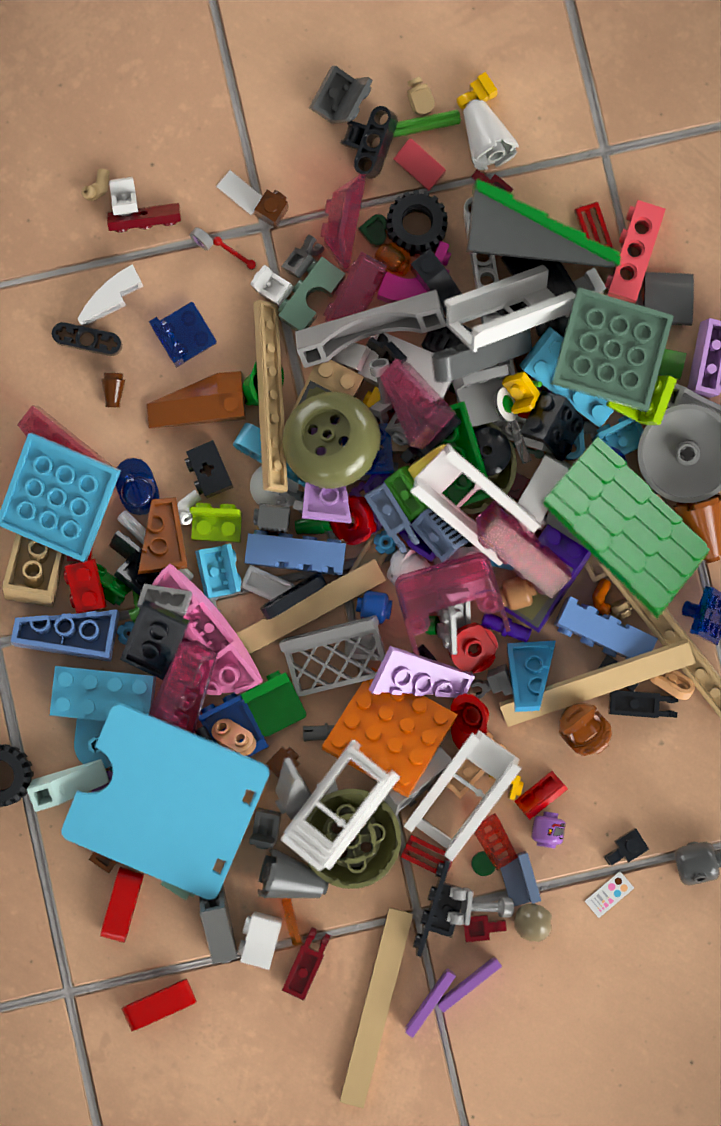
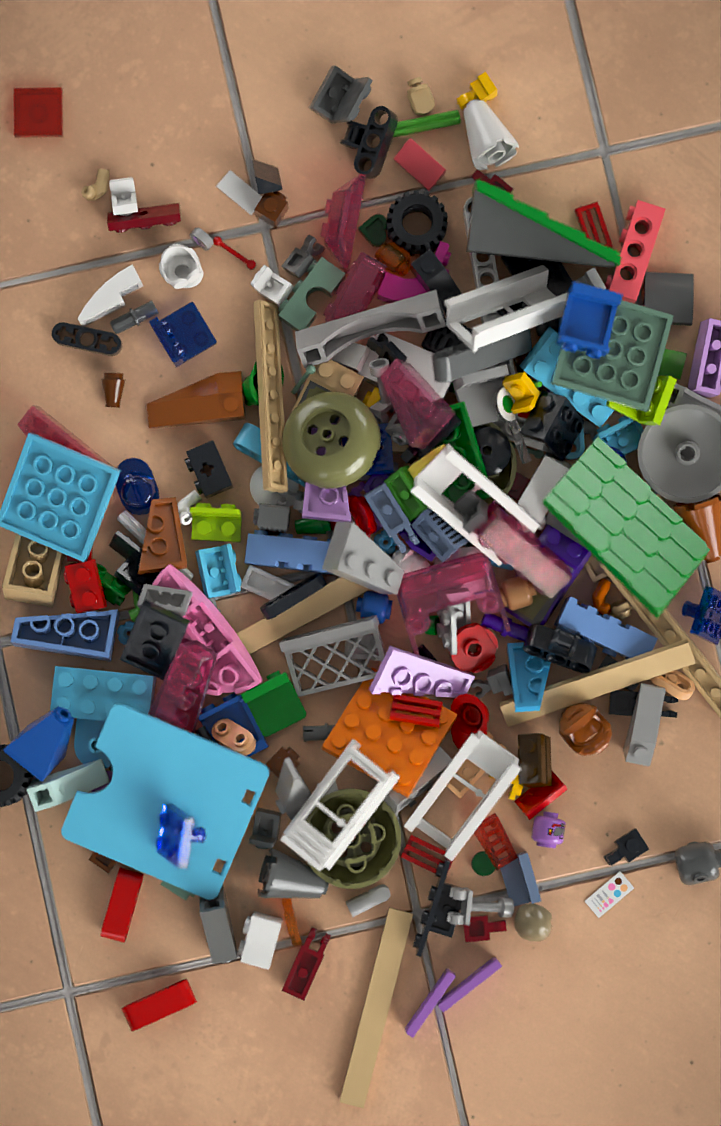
(38, 112): none -> clear red tile
(42, 743): none -> blue slope
(134, 317): none -> dark grey axle
(176, 835): none -> clear blue plate
(180, 267): none -> white hair
(266, 177): none -> black slope
(309, 370): none -> sand green hinge
(361, 560): none -> light grey wedge
(368, 899): none -> light grey bar
(416, 710): none -> red tile
(474, 511): none -> dark grey bracket
(534, 760): none -> dark brown brick
(560, 647): none -> black piece
(588, 319): none -> blue panel
(644, 725): none -> light grey slope

